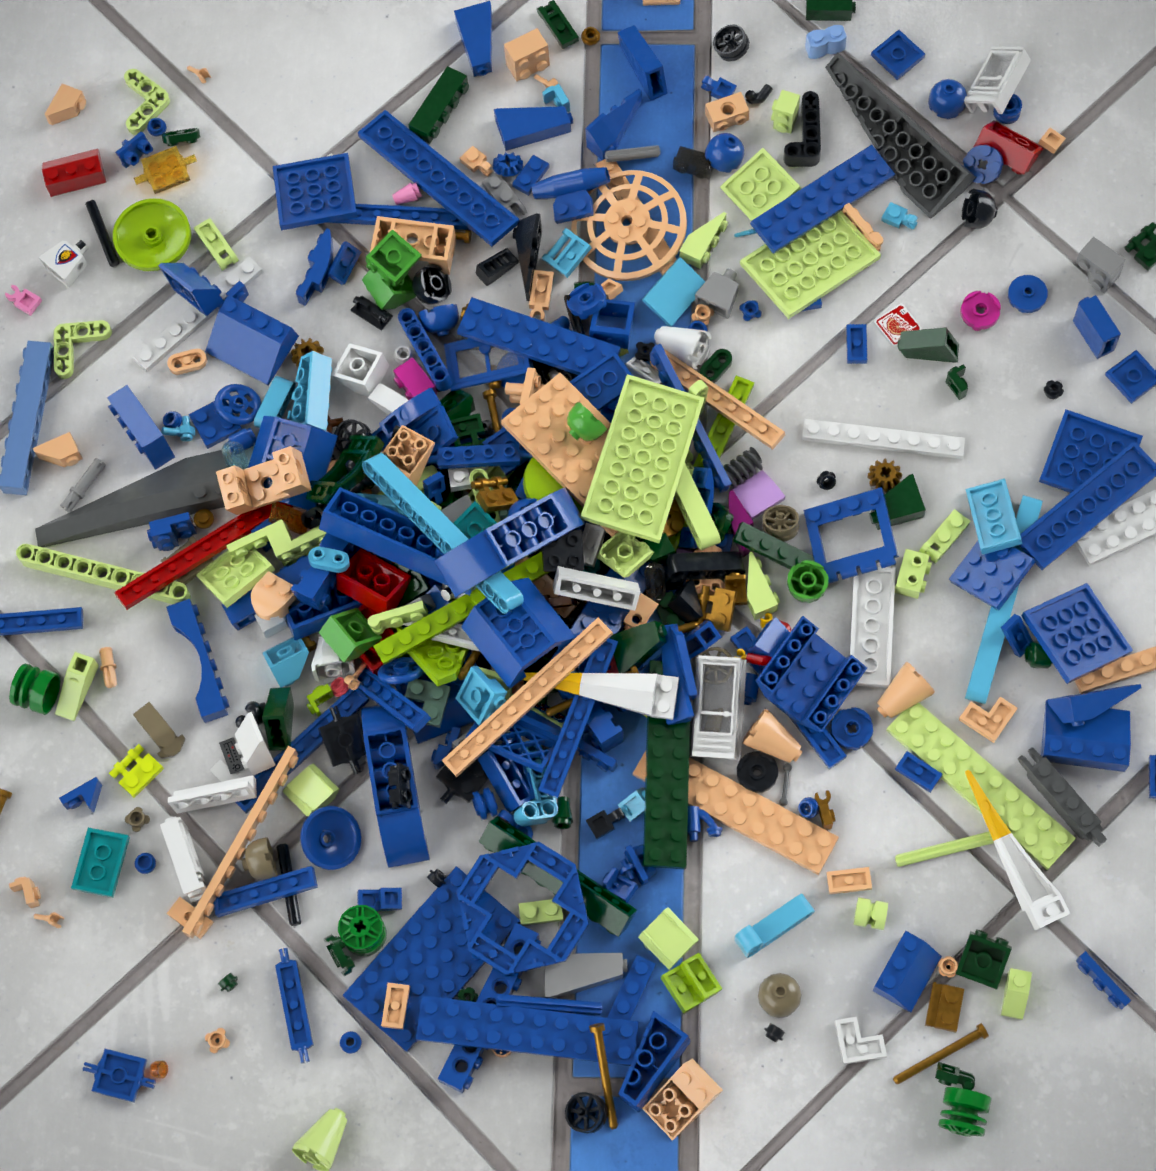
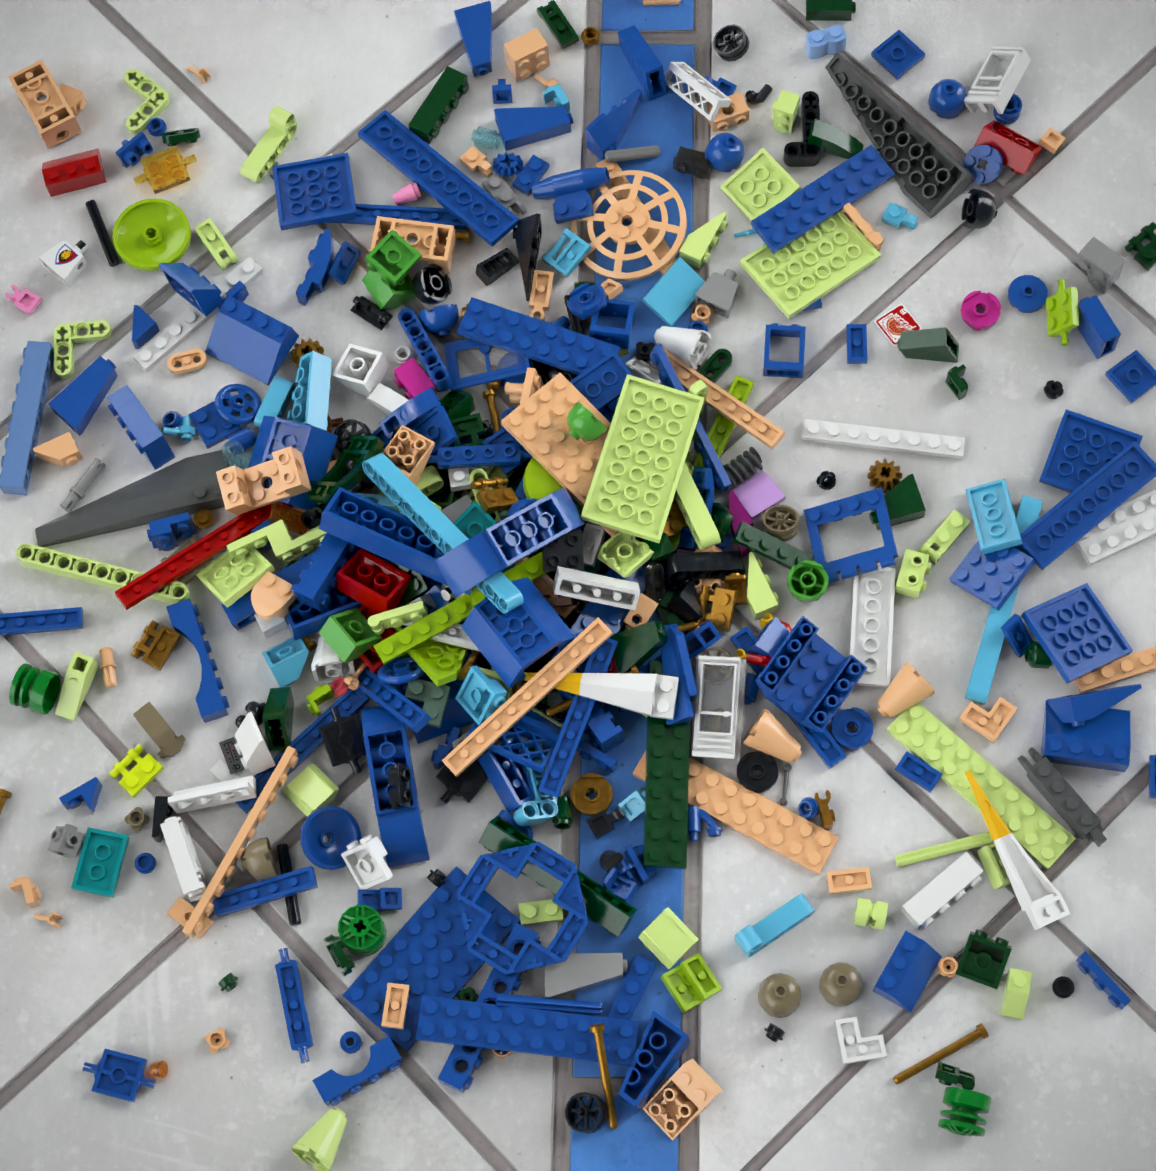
(53, 115): none -> light nougat plate
(66, 841): none -> light grey brick
(84, 395): none -> blue slope
(143, 327): none -> blue slope
(160, 648): none -> pearl gold plate
(162, 811): none -> black slope
(270, 145): none -> yellowish green beam
(328, 559): medium azure plate -> none
(334, 1086): none -> blue arch
(367, 861): none -> white plate
(434, 486): blue plate -> none
(485, 803): blue wheel -> none
(486, 138): none -> clear light blue brick
(502, 92): none -> blue tile
(583, 786): none -> pearl gold plate
(610, 859): none -> clear smoke plate
(699, 84): none -> white fence
(745, 307): blue plate -> none
(784, 369): none -> blue window
(833, 140): none -> dark green slope
(840, 984): none -> dark tan cylinder
(942, 890): none -> white brick
(944, 1007): pearl gold plate -> none
(993, 866): none -> yellowish green slope
(1062, 312): none -> lime plate
(1063, 987): none -> black plate

